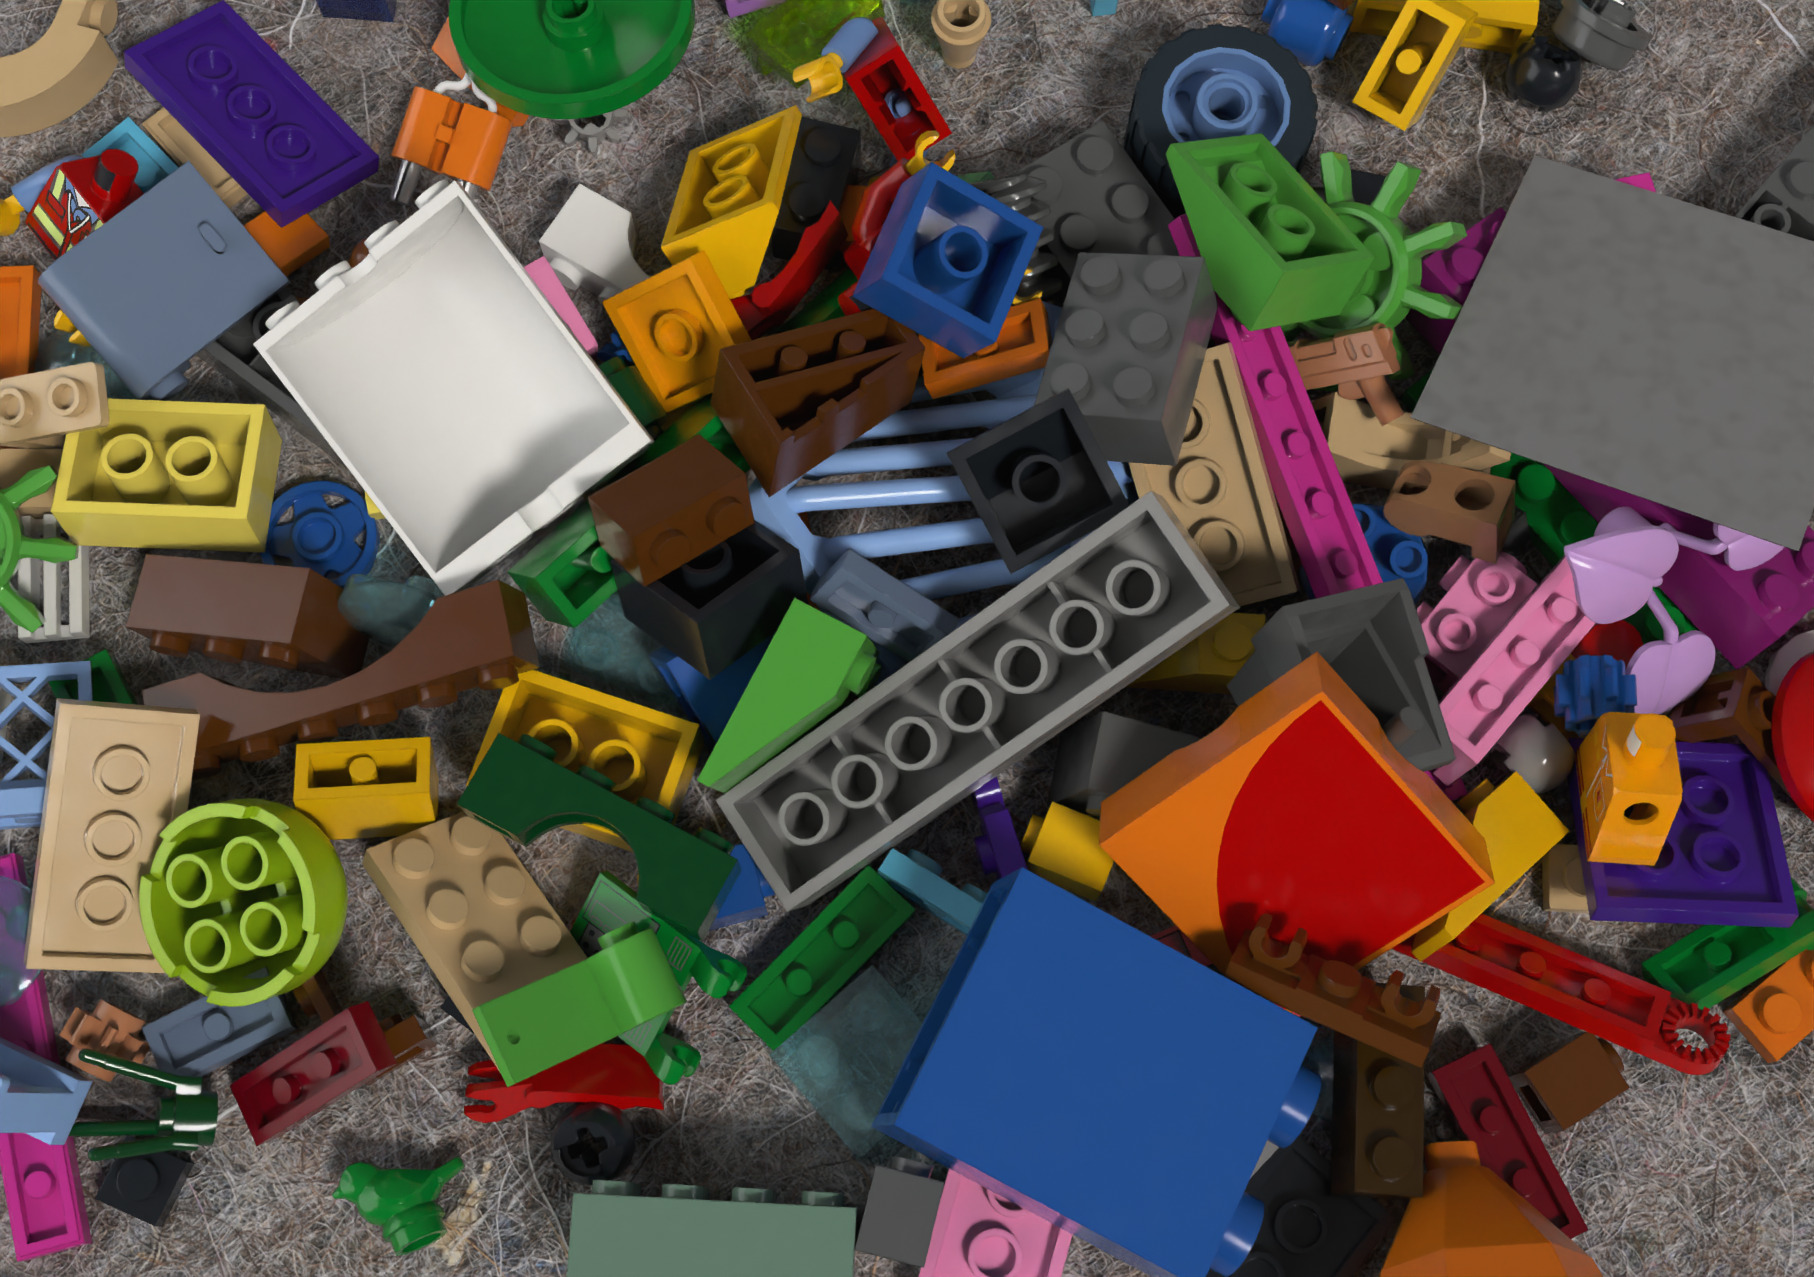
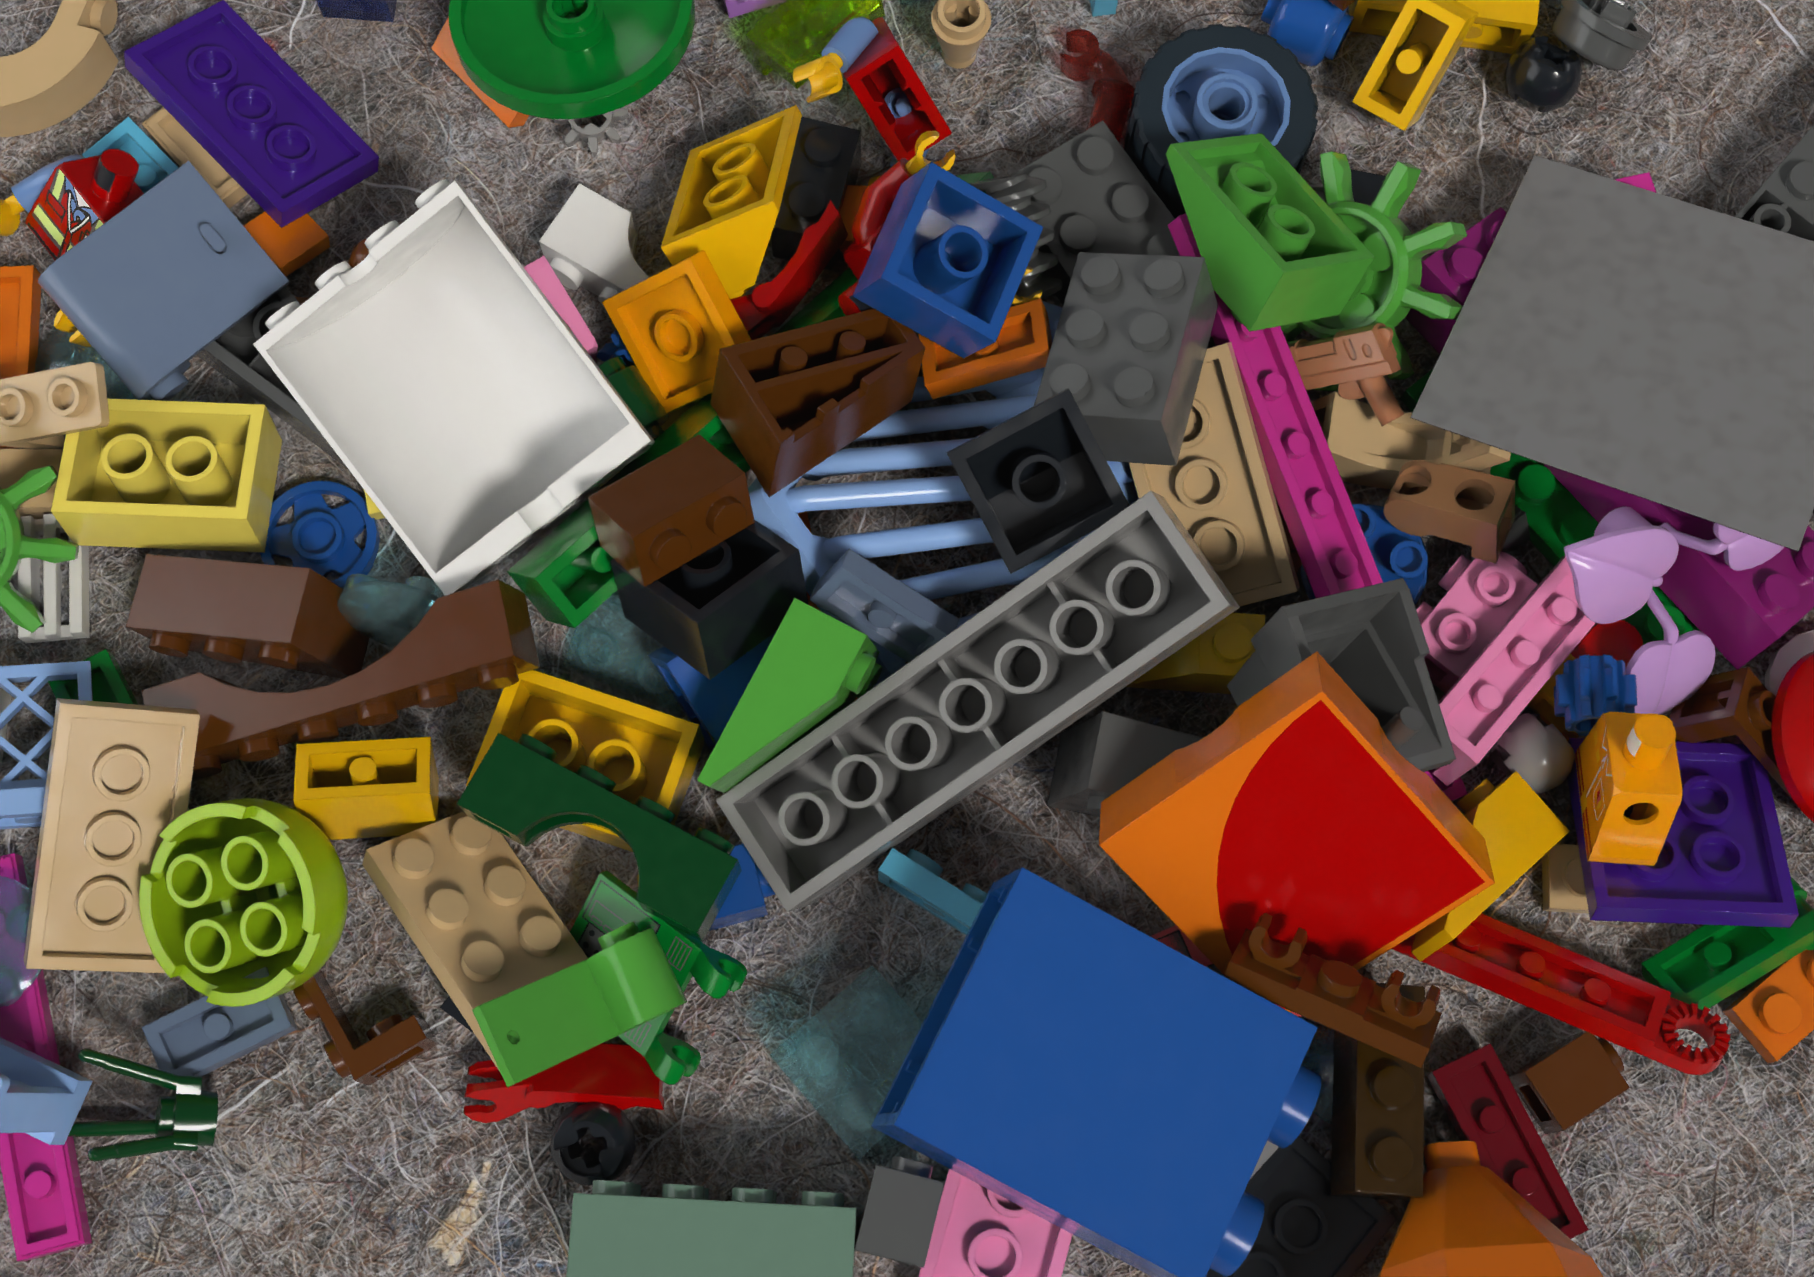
(105, 1030): nougat gear -> none
(145, 1184): black plate -> none
(313, 1073): dark red plate -> none
(399, 1201): green animal -> none
(449, 140): orange piece -> none
(823, 958): green plate -> none
(998, 846): dark purple plate -> none
(1067, 851): yellow brick -> none
(1111, 86): none -> clear red piece

